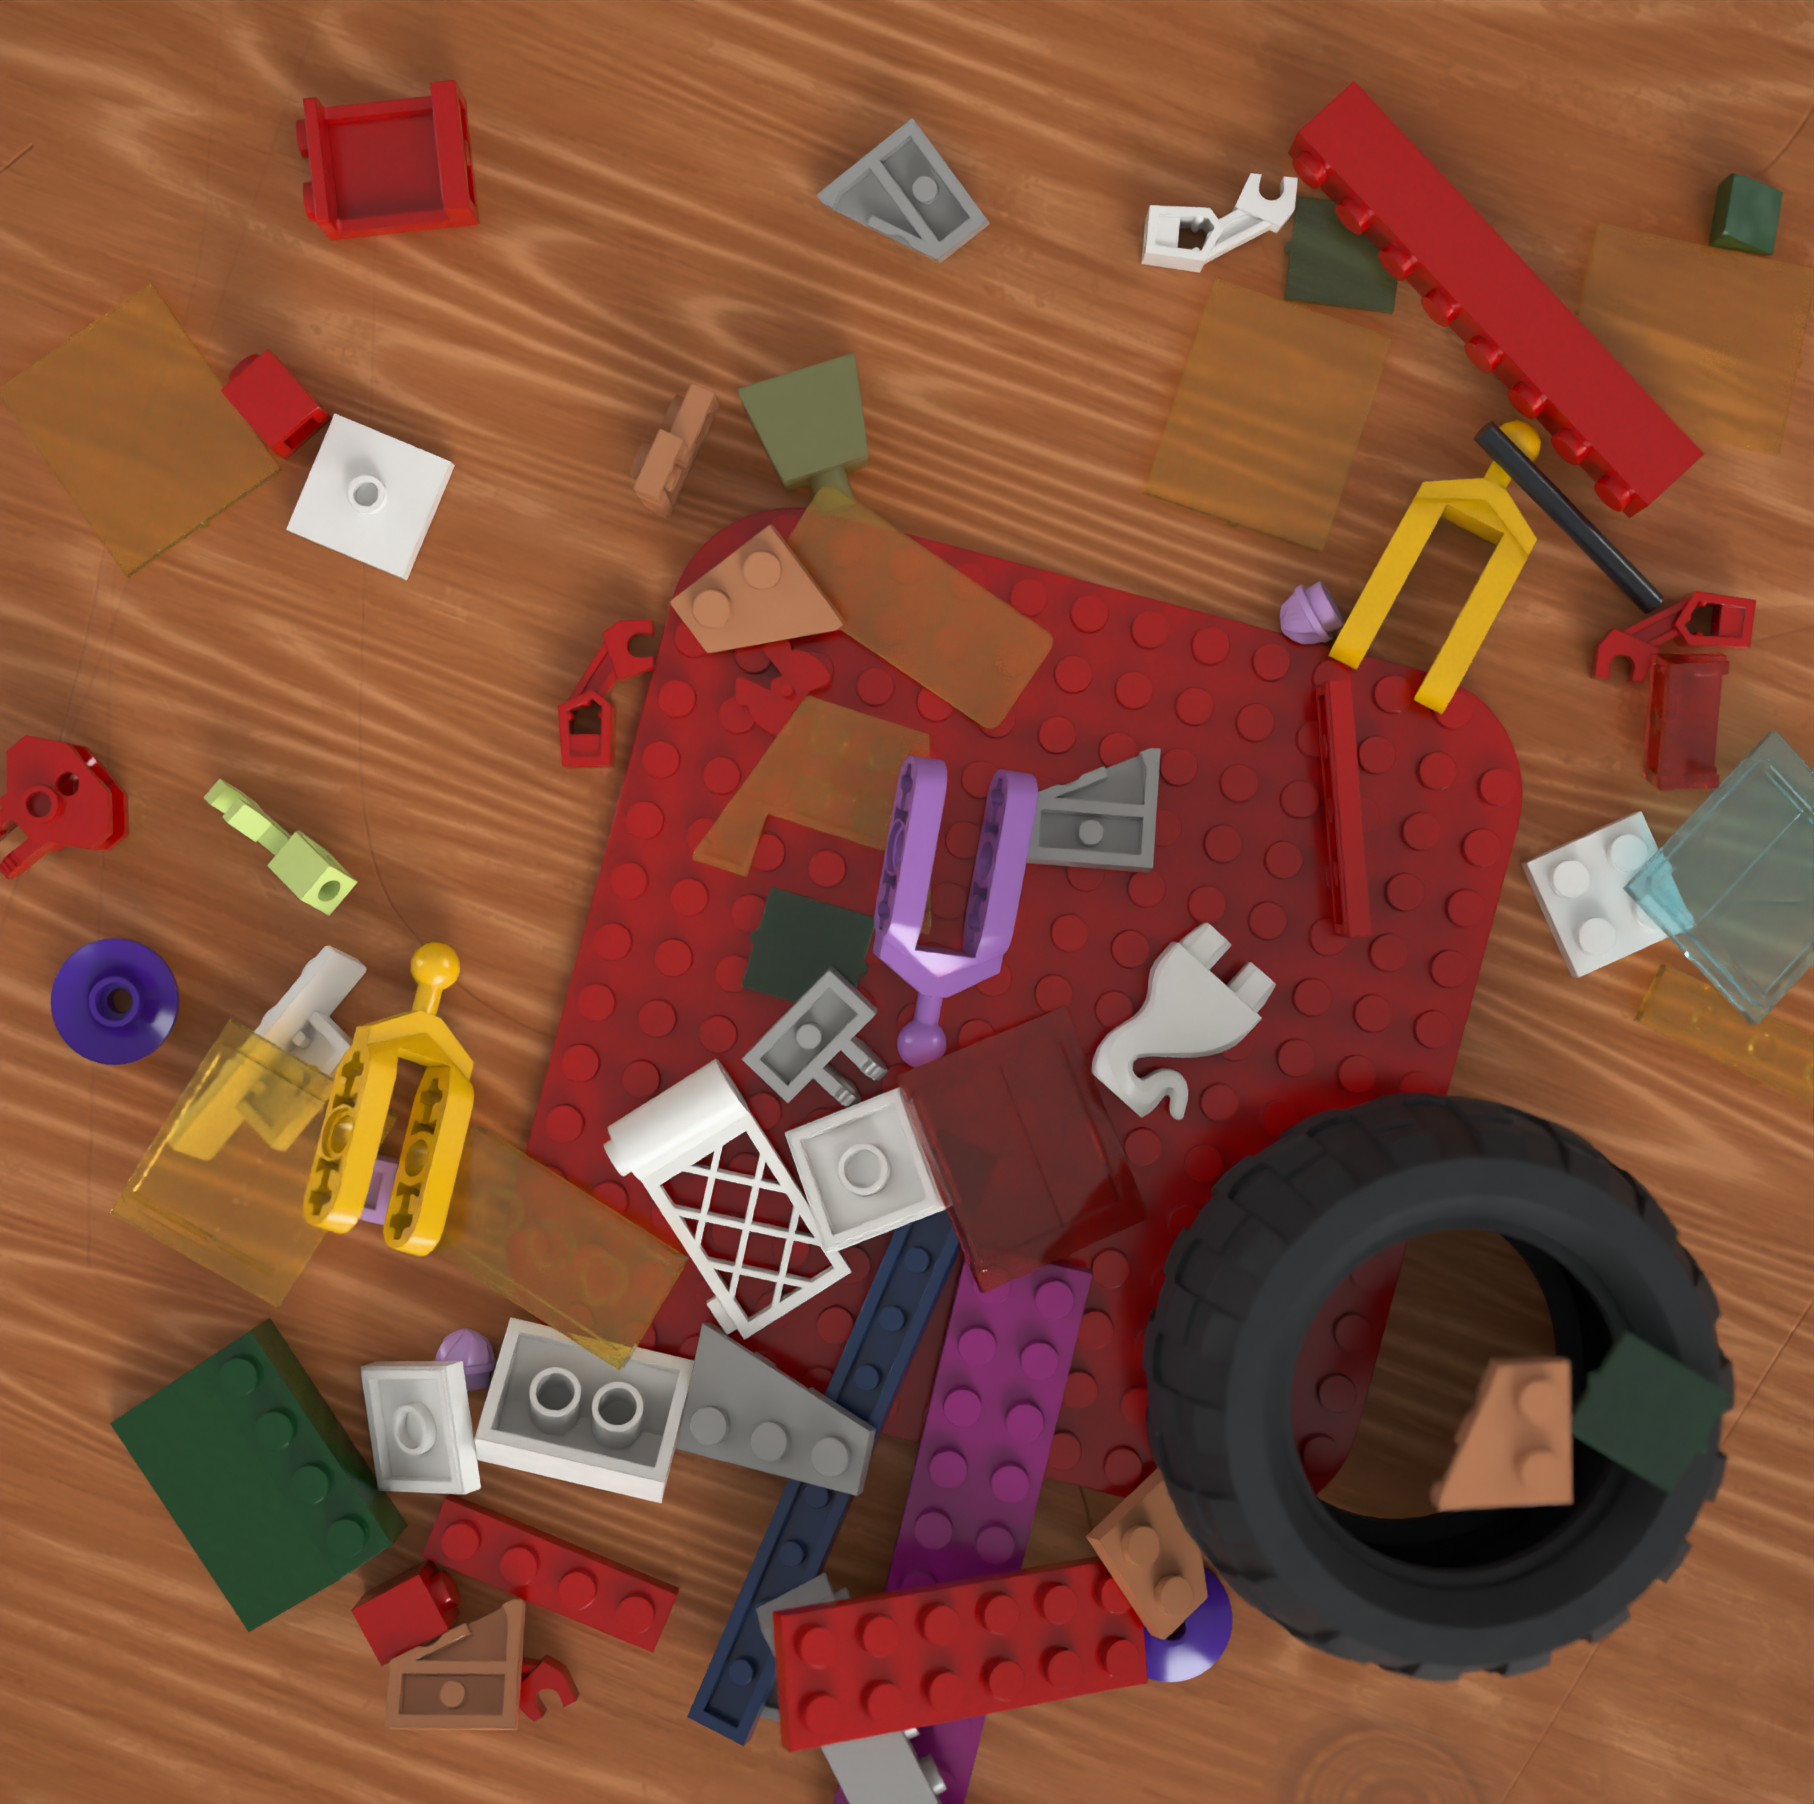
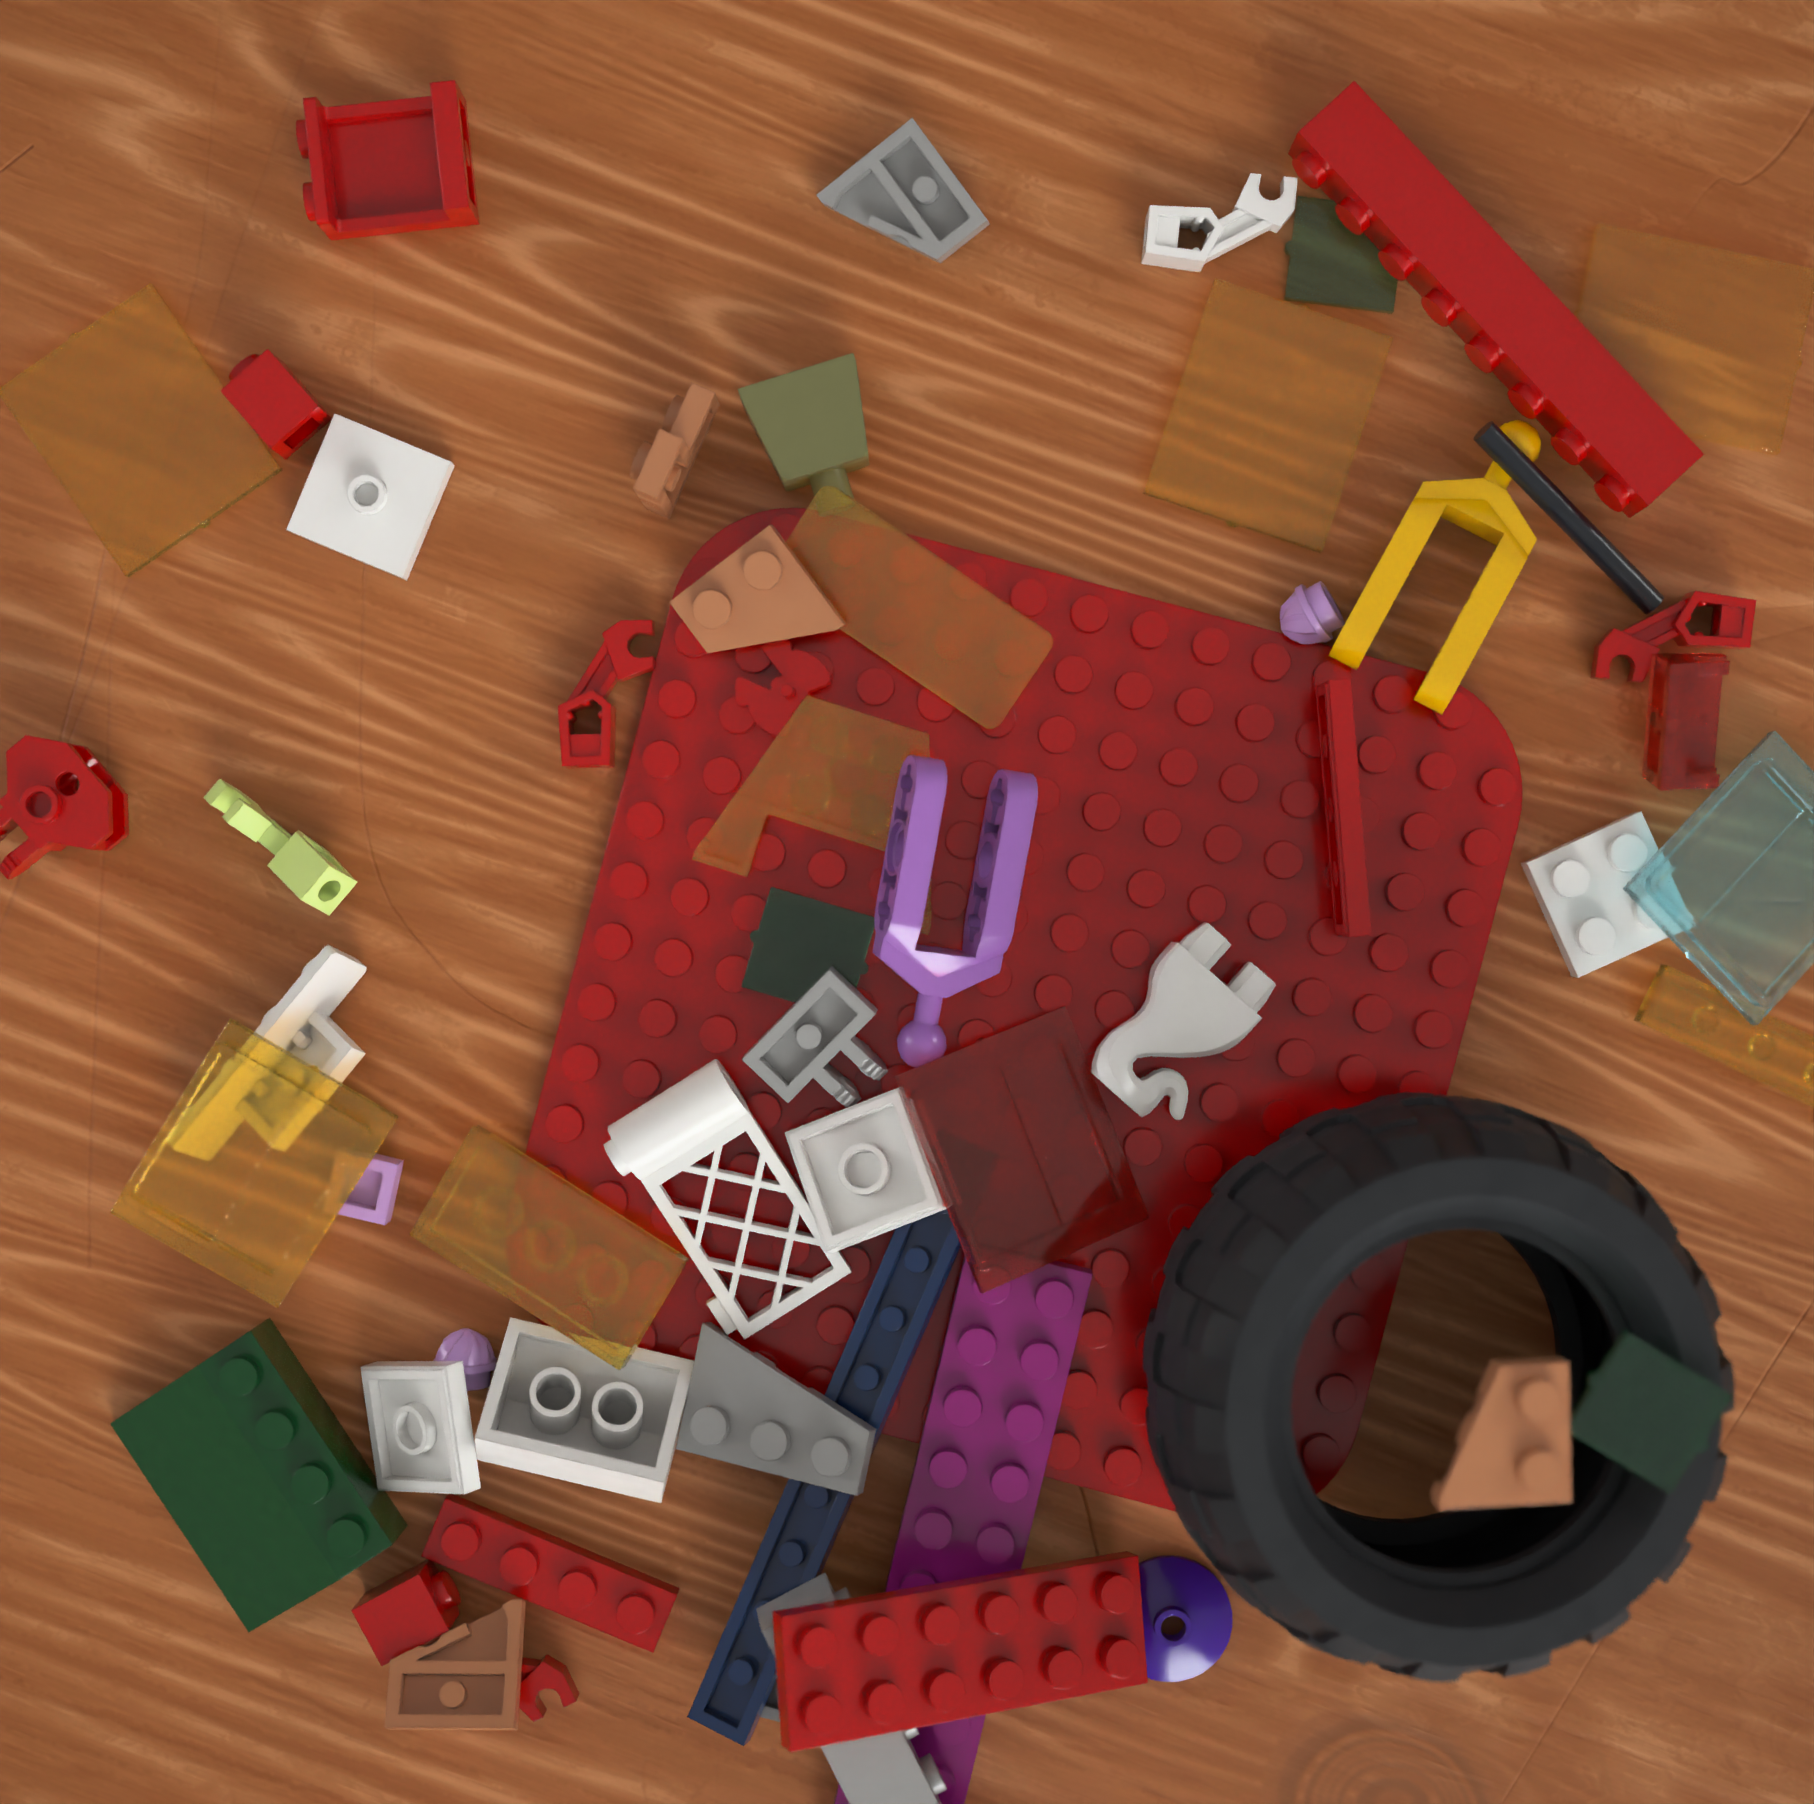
(85, 1004): dark purple dish -> none
(360, 1108): yellow piece -> none
(1100, 818): light grey wing -> none
(1152, 1557): nougat wing -> none
(1745, 216): dark green slope -> none

